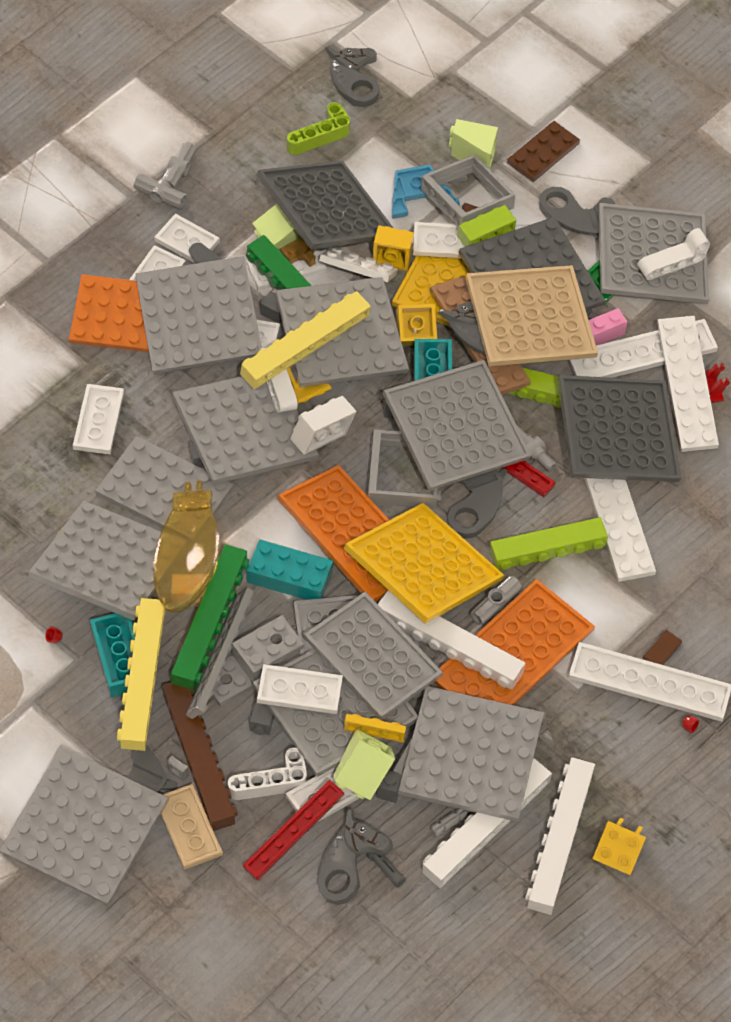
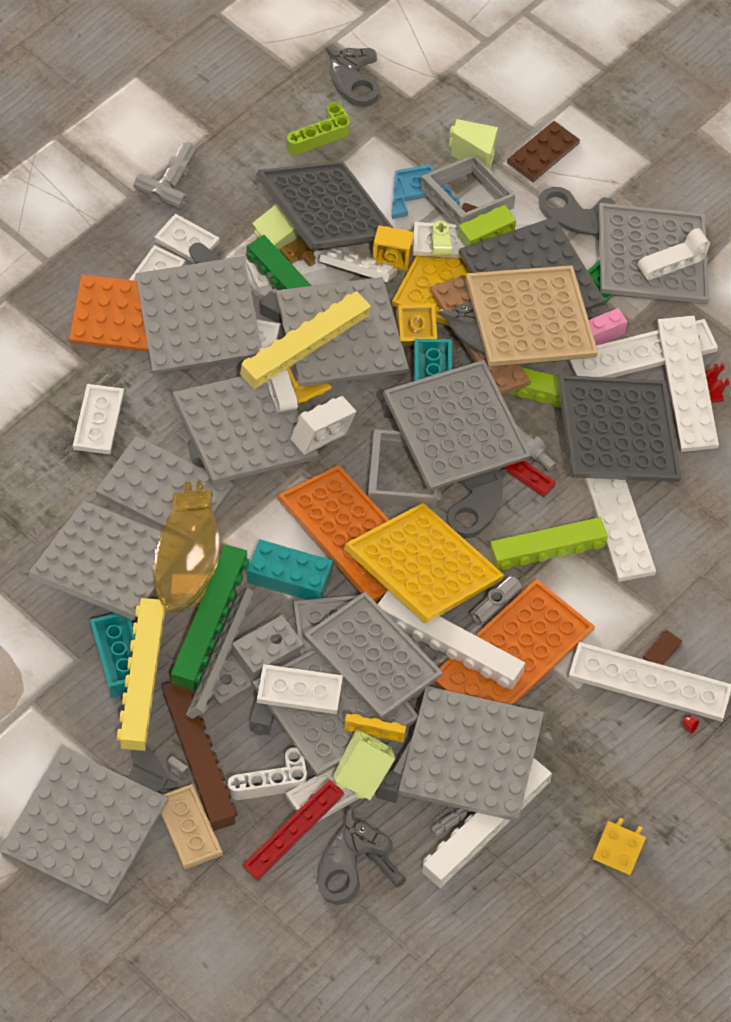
(53, 635): red hinge -> none
(441, 239): none -> yellowish green piece
(560, 837): white brick -> none

